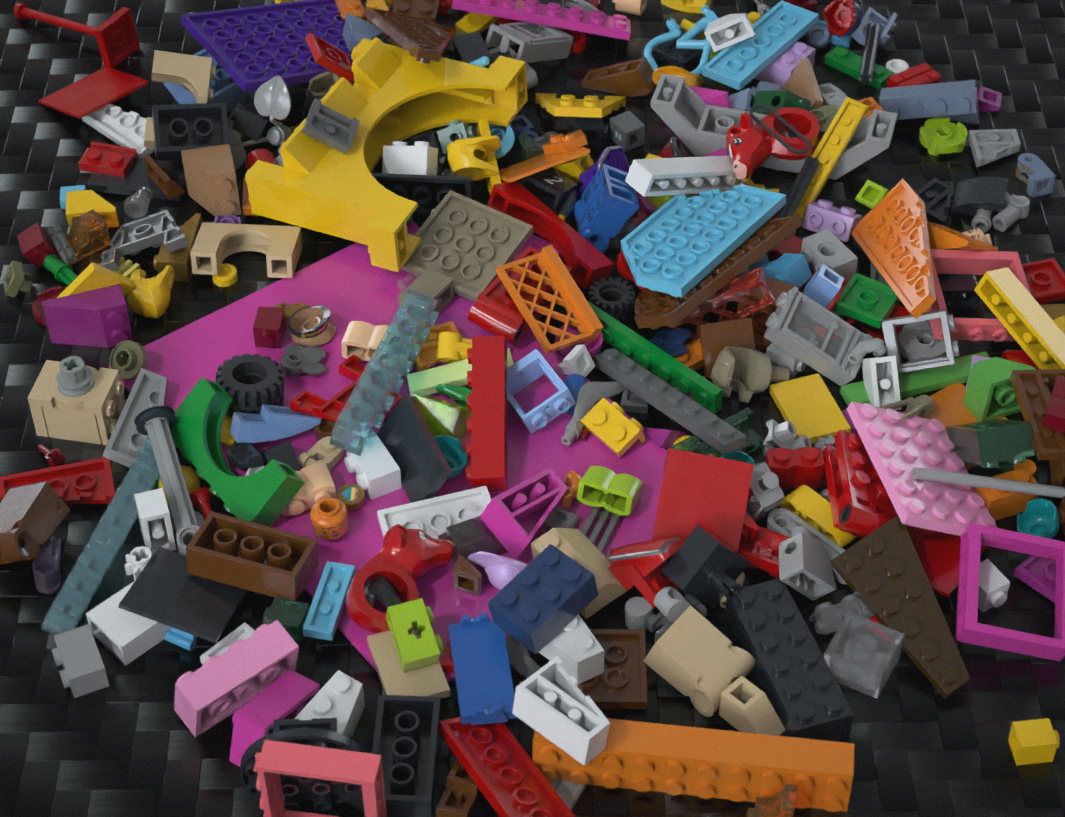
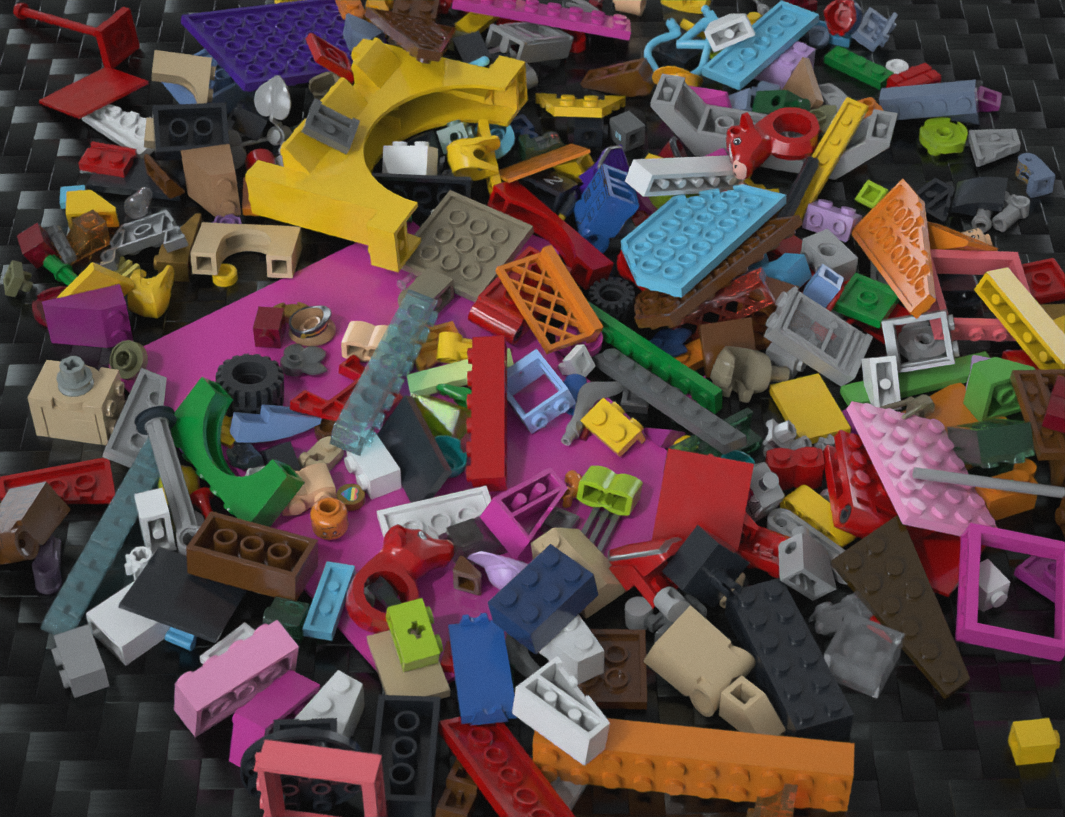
(53, 457): dark red hand -> none
(565, 143): orange wing -> none
(776, 136): black piece -> none
(866, 346): light grey arm -> none
(869, 53): black axle -> none
(1039, 519): teal hair -> none

